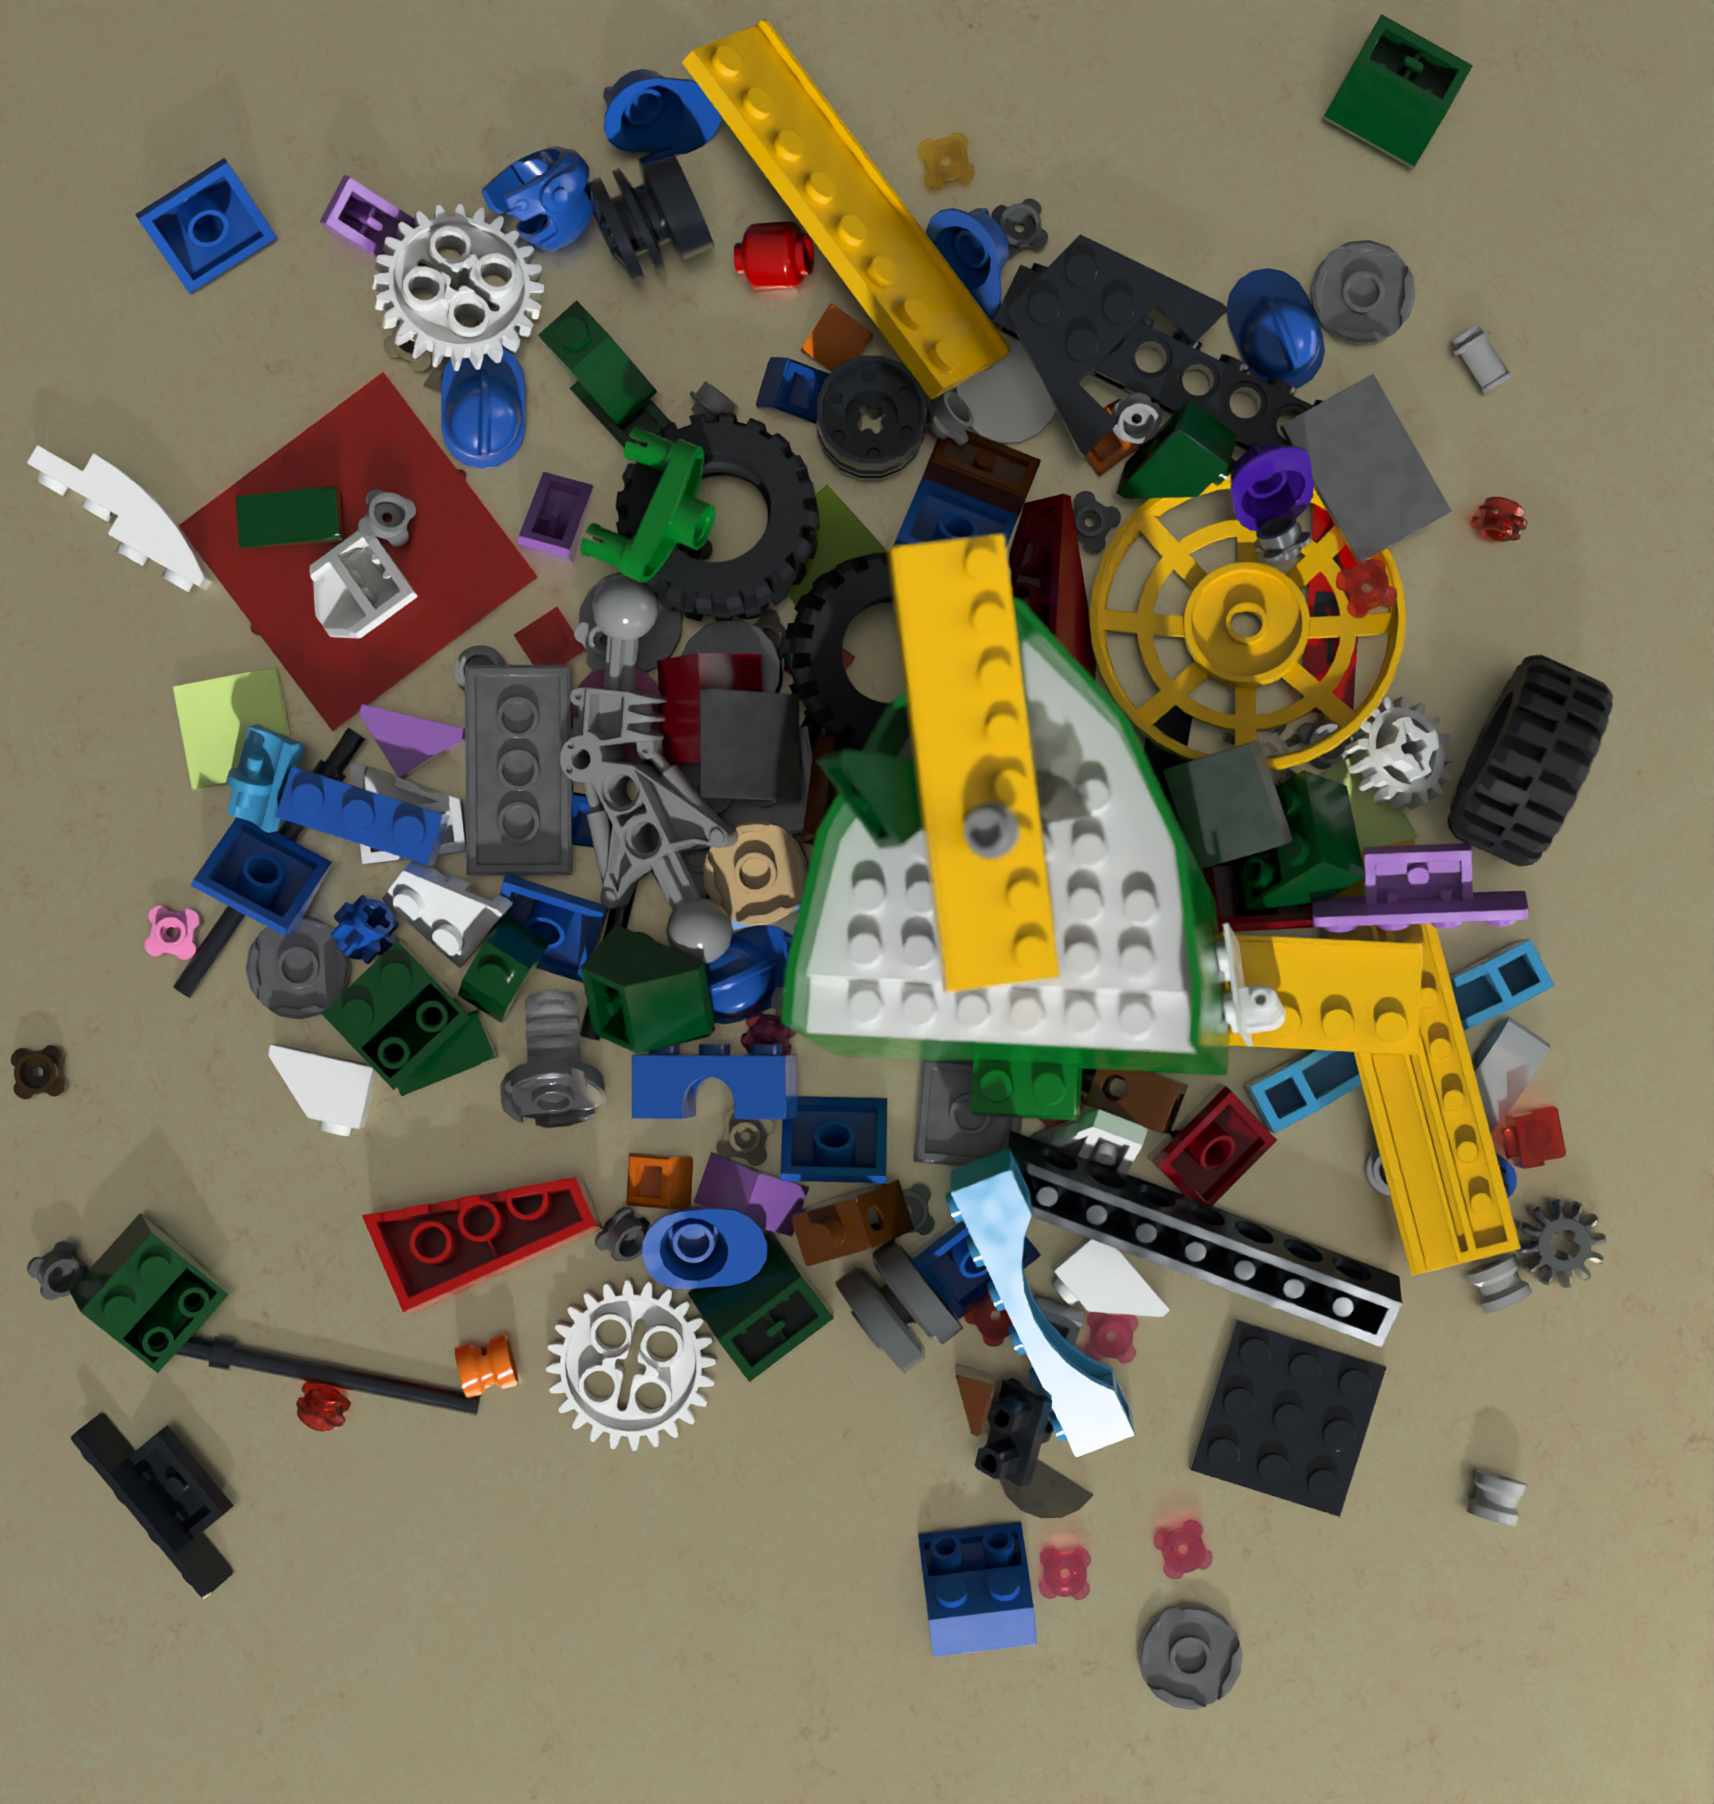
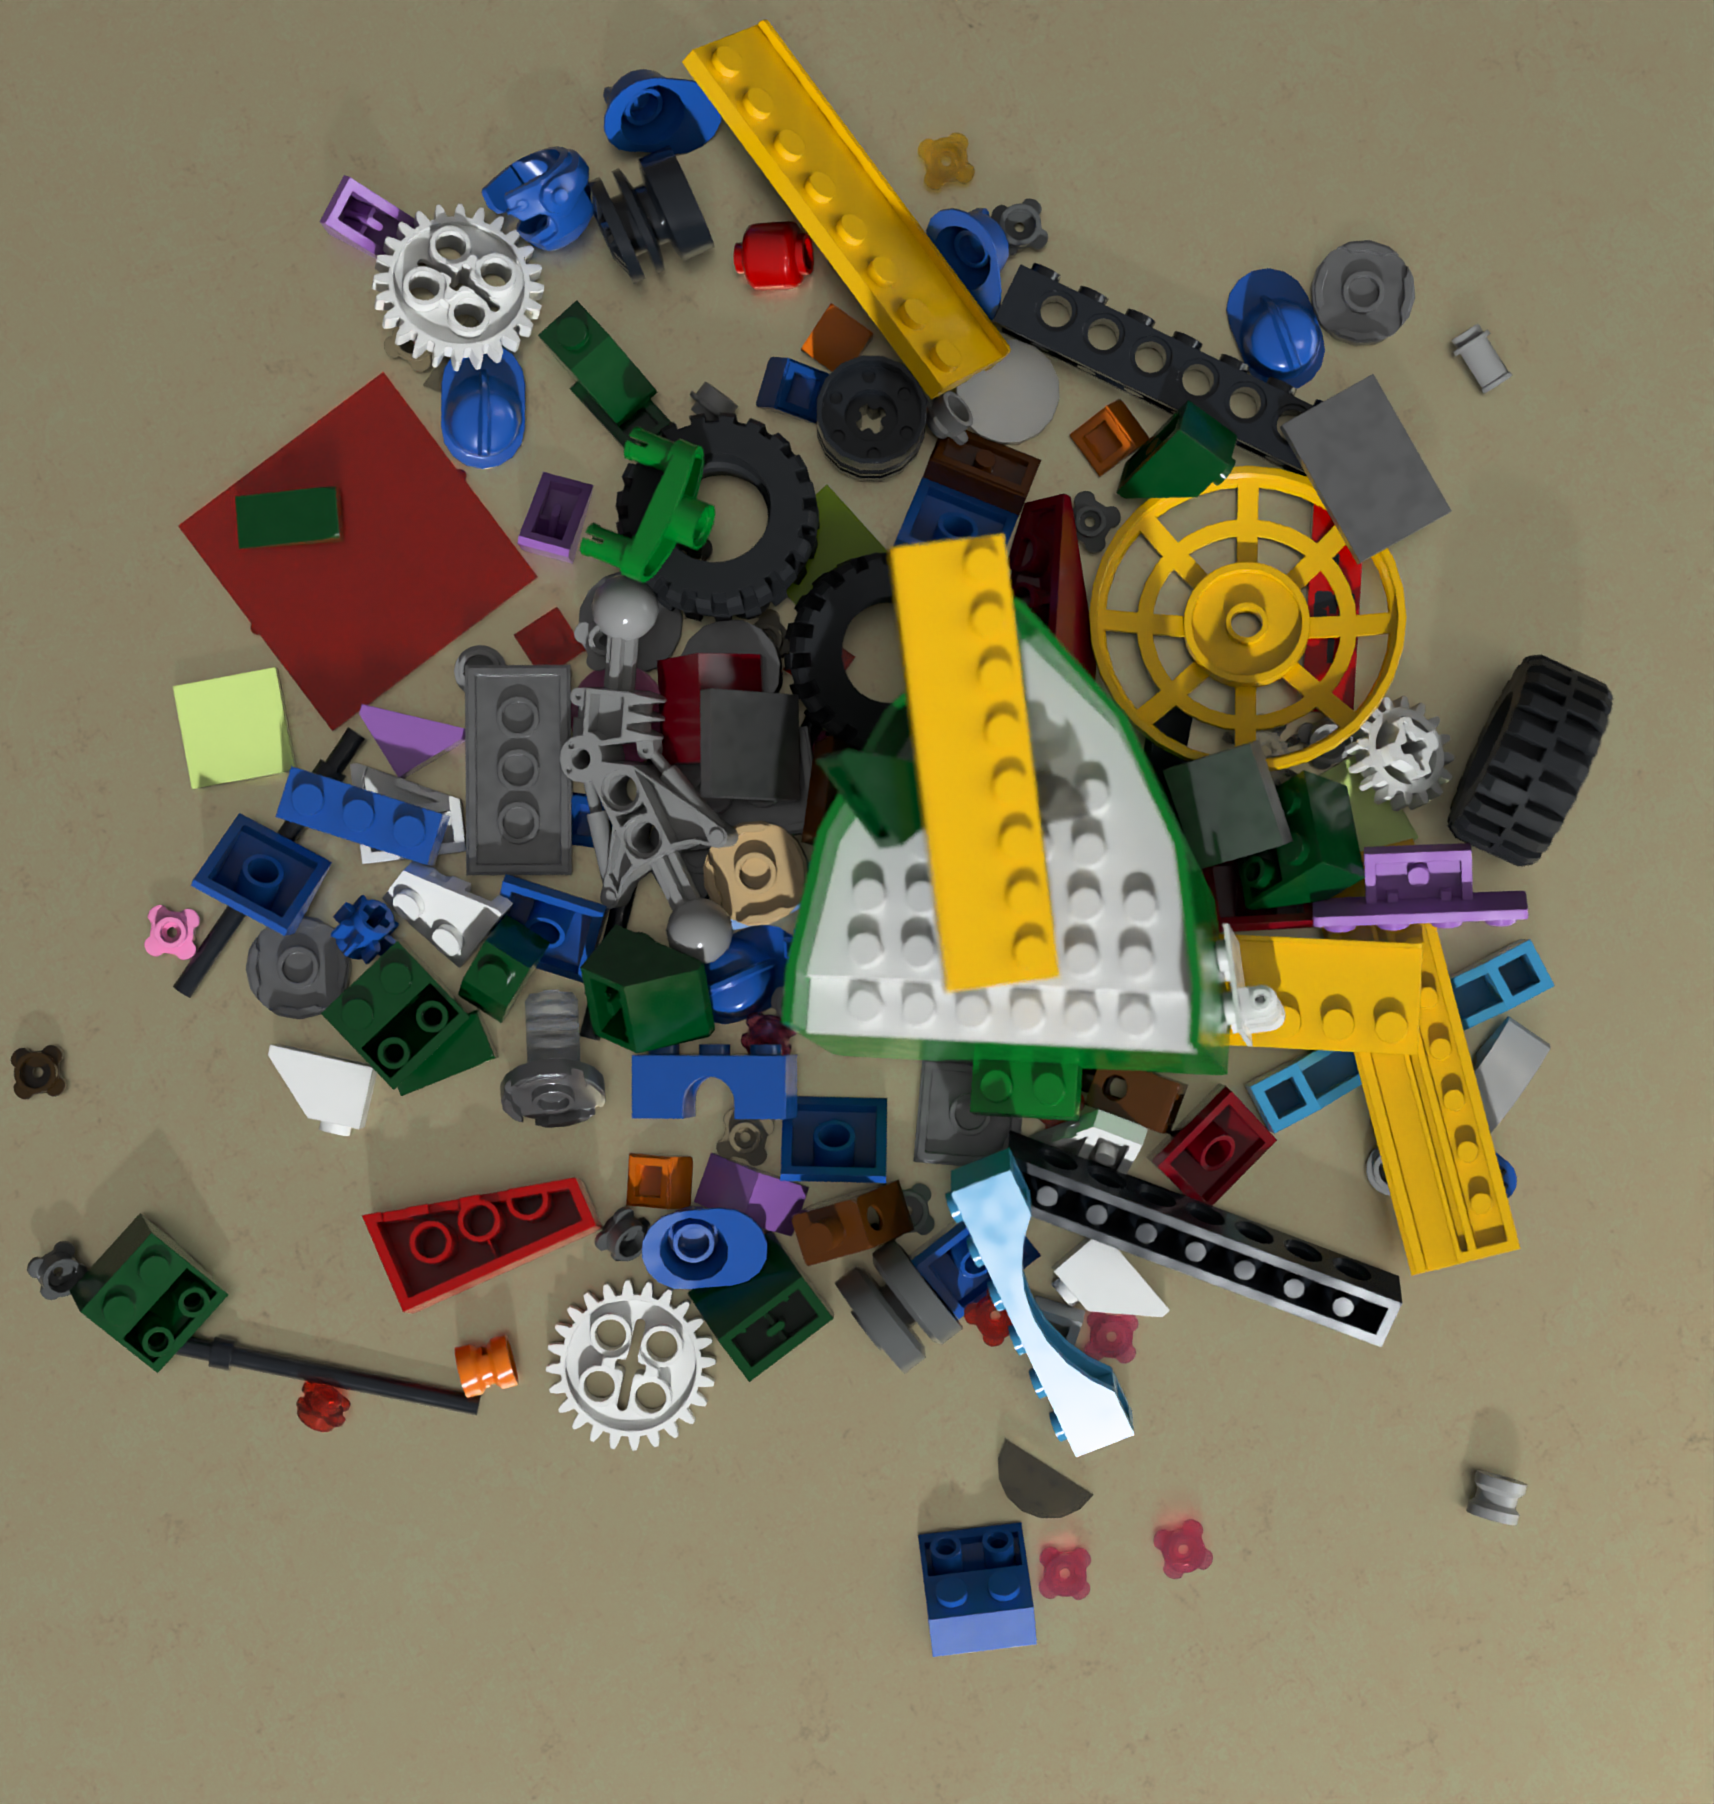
(141, 523): white slope -> none
(165, 1494): black bracket -> none
(206, 225): blue slope -> none
(262, 776): dark azure hips -> none
(358, 587): white slope -> none
(388, 503): light grey plate -> none
(977, 1394): reddish brown slope -> none
(991, 830): light grey plate -> none
(1016, 1434): black hips -> none
(1083, 312): black wing -> none
(1138, 431): light grey plate -> none
(1189, 1656): flat silver tile -> none
(1270, 483): dark purple piece -> none
(1281, 538): dark grey plate -> none
(1287, 1417): black plate -> none
(1368, 573): clear red plate -> none
(1397, 91): dark green slope -> none
(1499, 1283): light grey wheel -> none
(1500, 519): clear red plate -> none
(1533, 1137): clear red bracket -> none
(1576, 1232): dark grey gear -> none

